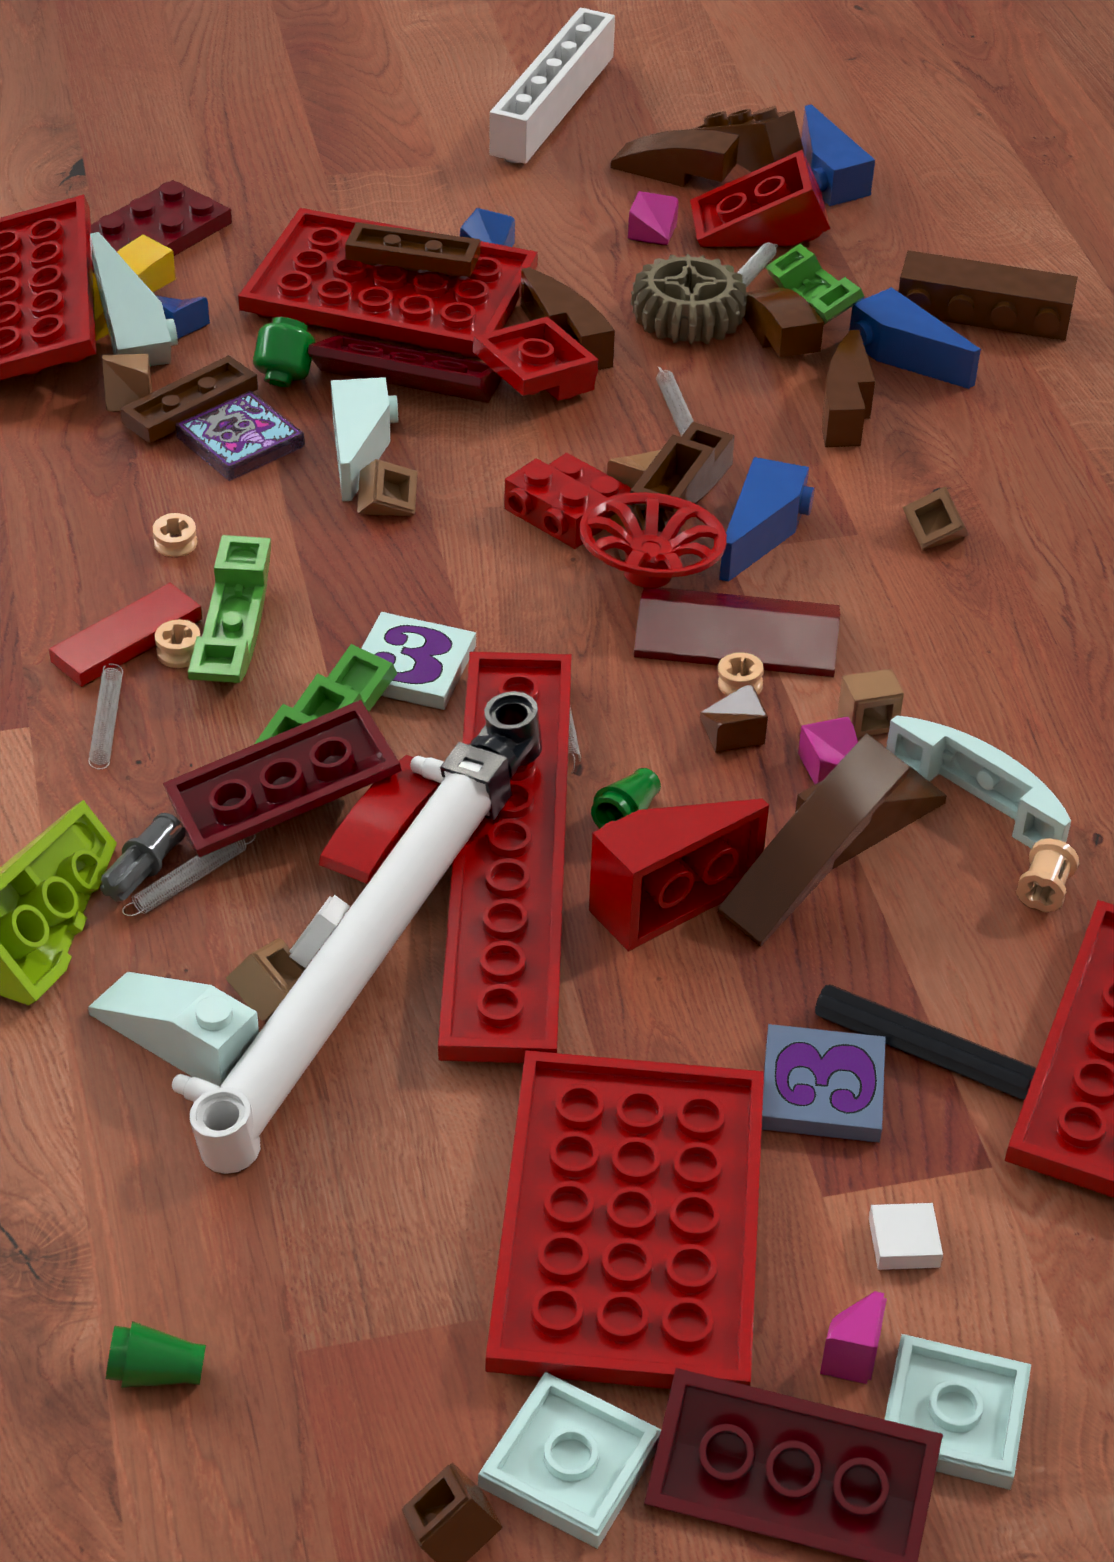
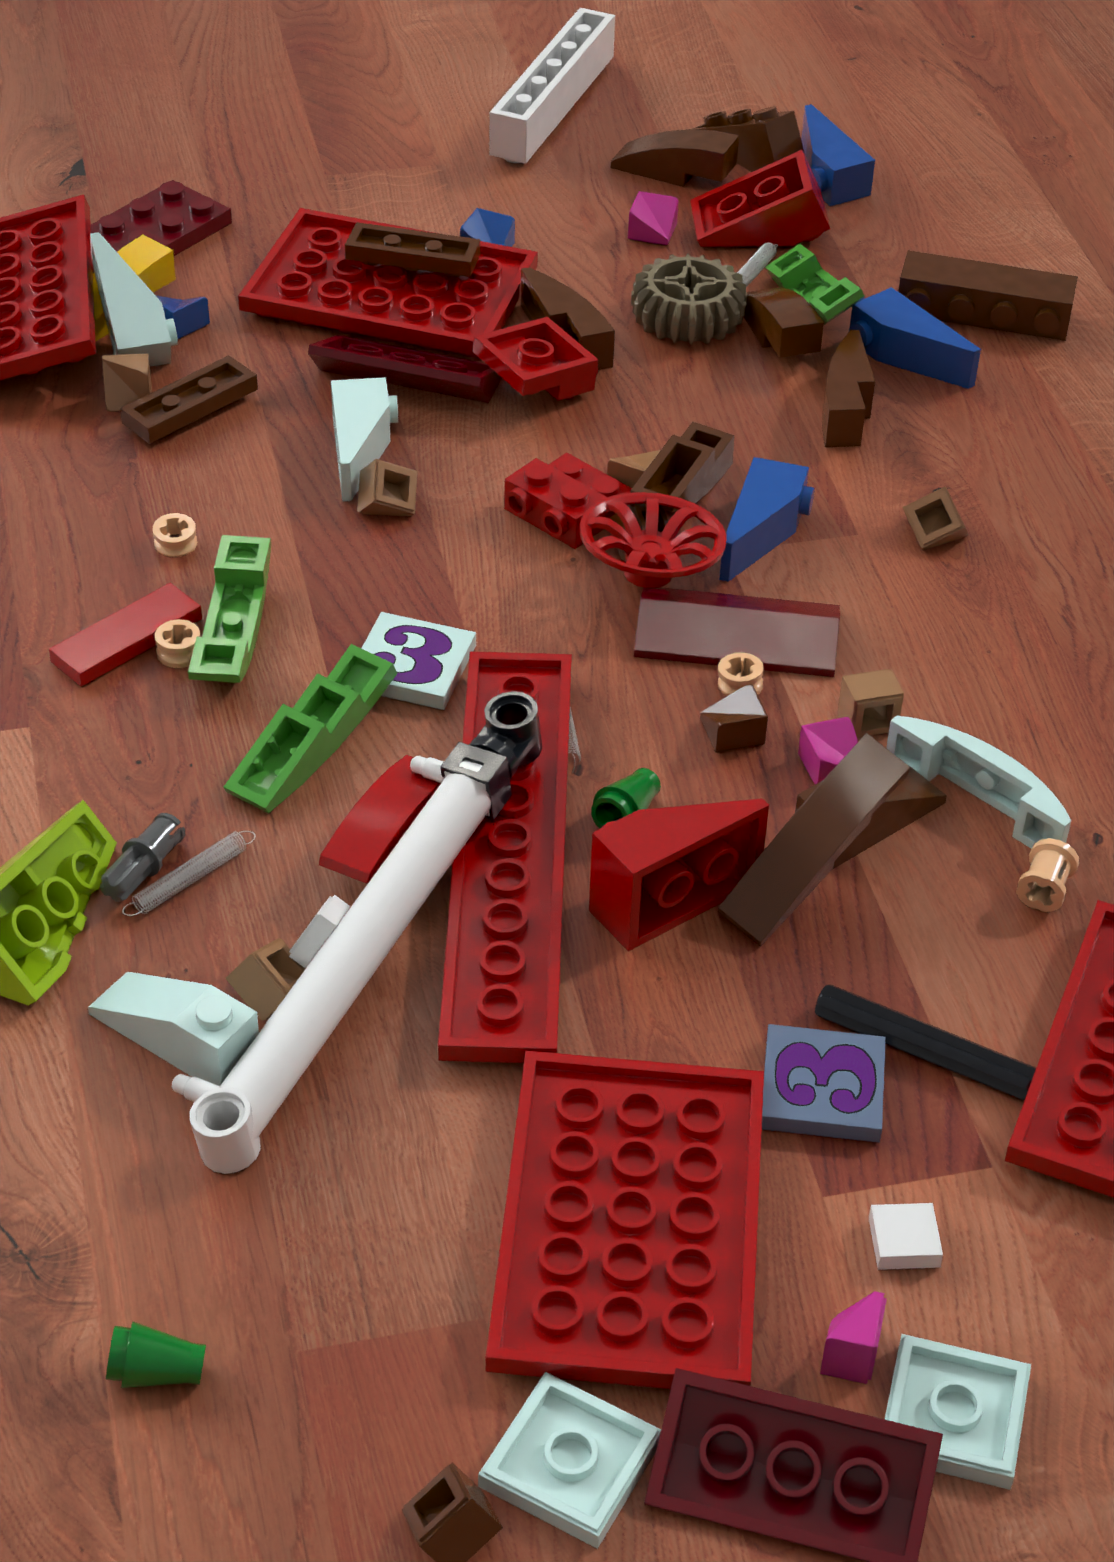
(99, 712): white piece -> none
(240, 435): tile -> none
(280, 778): dark red slope -> none
(283, 351): green head -> none
(675, 400): white piece -> none

